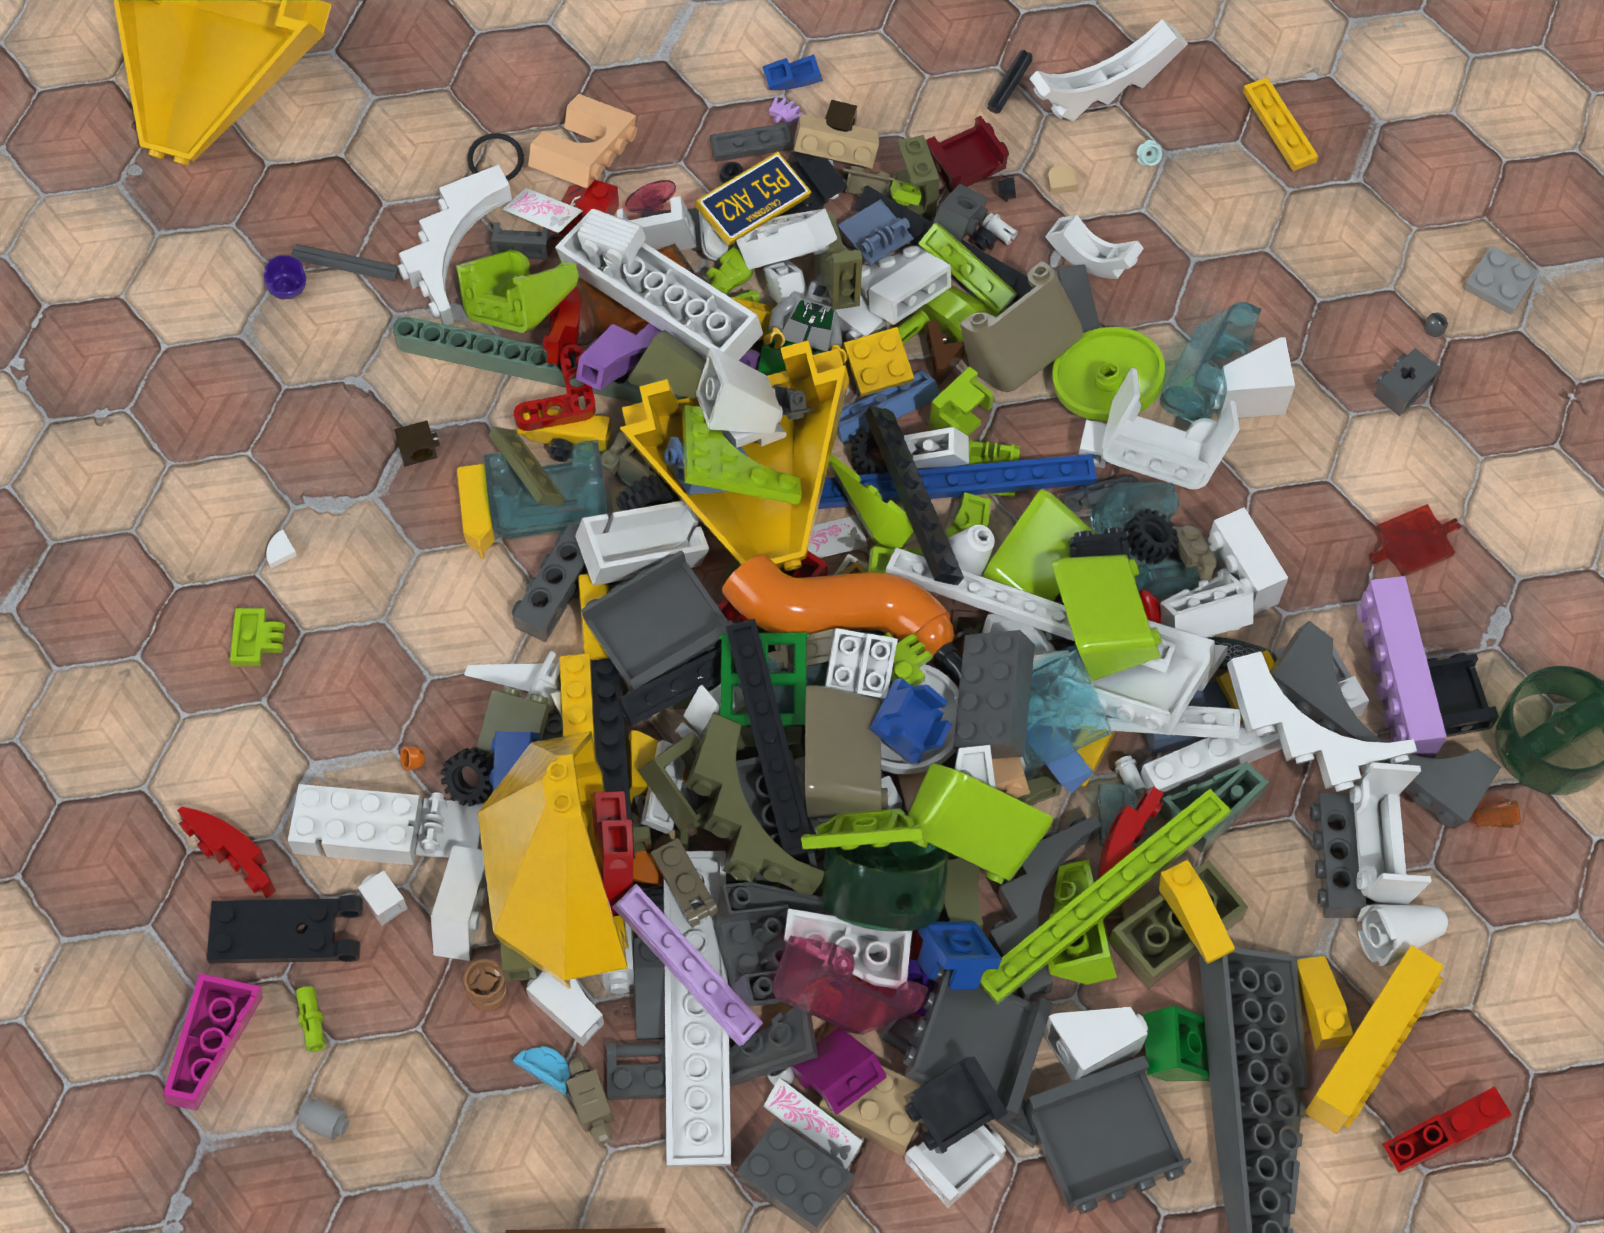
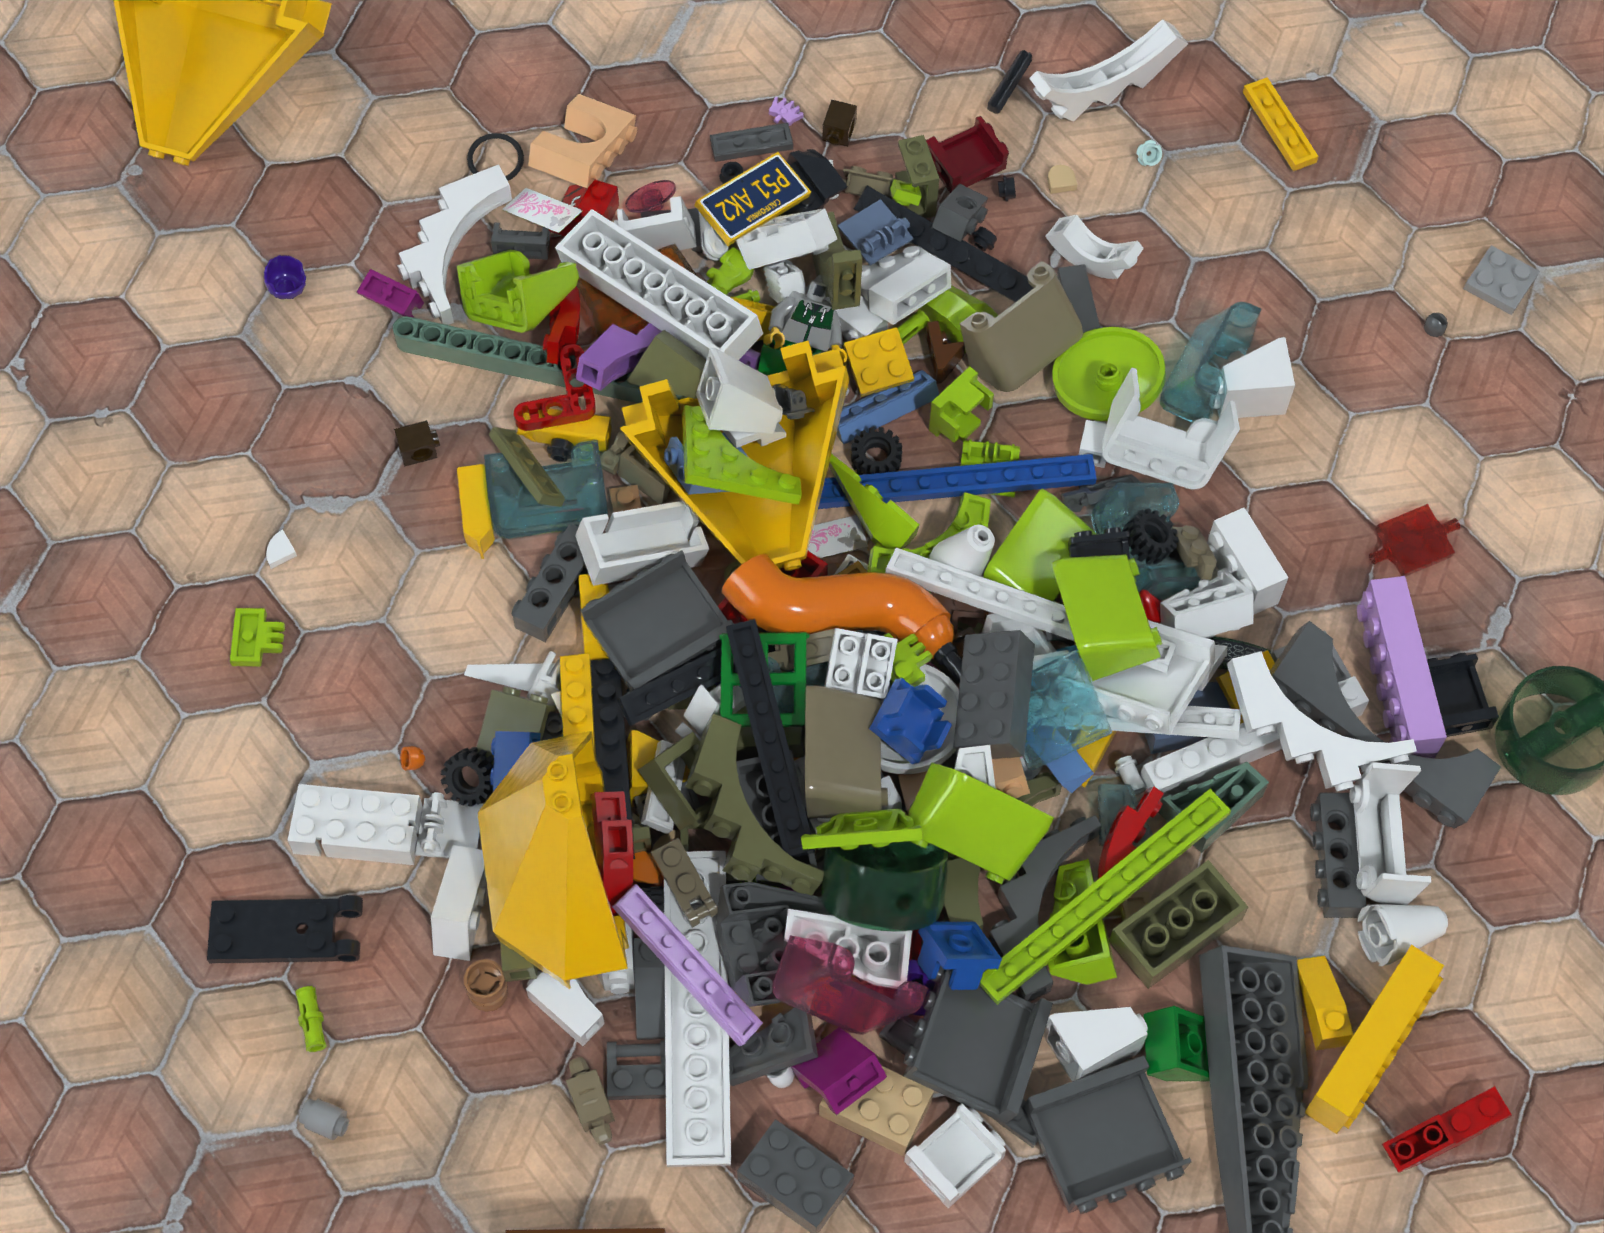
(209, 1034): dark pink wedge -> none
(226, 842): red slope -> none
(345, 262): dark grey axle -> none
(382, 897): white brick -> none
(390, 293): none -> magenta hinge
(546, 1066): medium azure tile -> none
(611, 237): white brick -> none
(645, 493): black tyre -> none
(786, 75): blue slope -> none
(812, 1123): white sticker -> none
(818, 139): tan arch -> none
(914, 496): black plate -> none
(938, 448): white brick -> none
(953, 1105): black panel -> none
(968, 268): lime tile -> none
(1000, 228): white pin -> none
(1195, 911): yellow slope -> none
(1406, 381): dark grey brick -> none
(1499, 814): clear orange cone -> none

